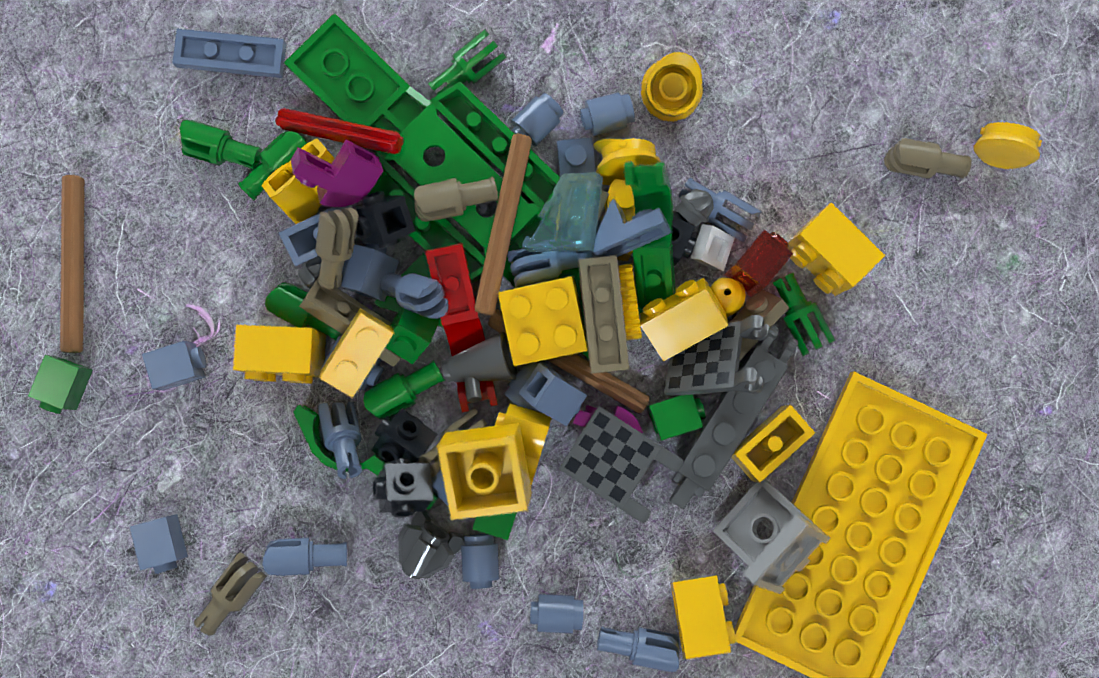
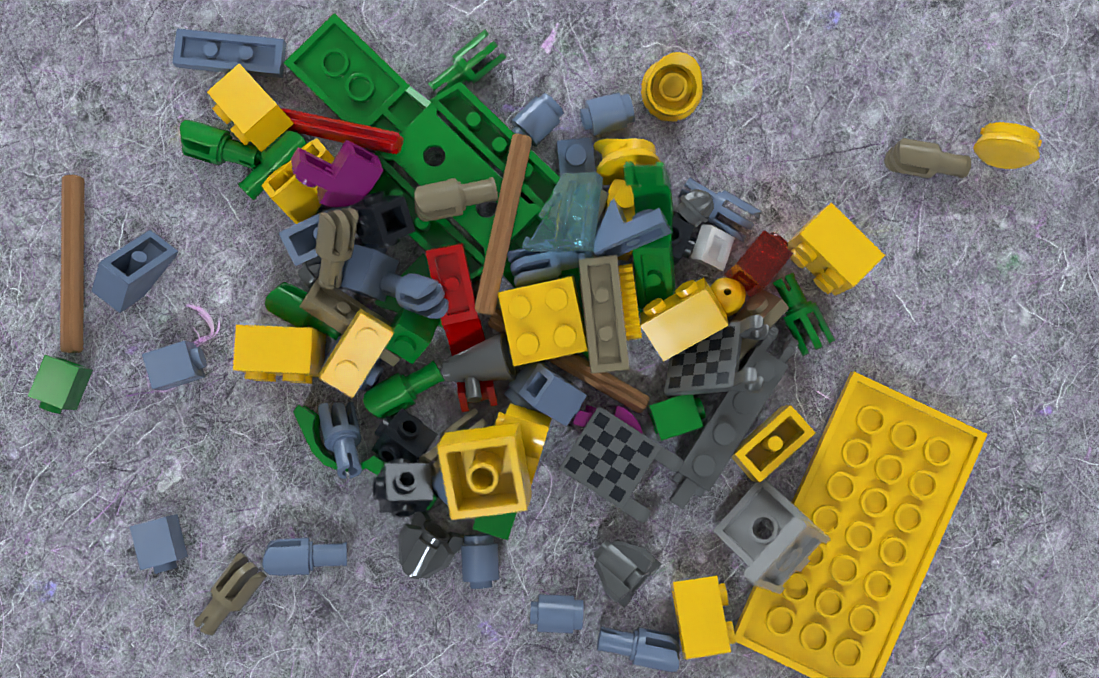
(132, 270): none -> sand blue slope
(249, 108): none -> yellow brick
(623, 569): none -> dark grey brick

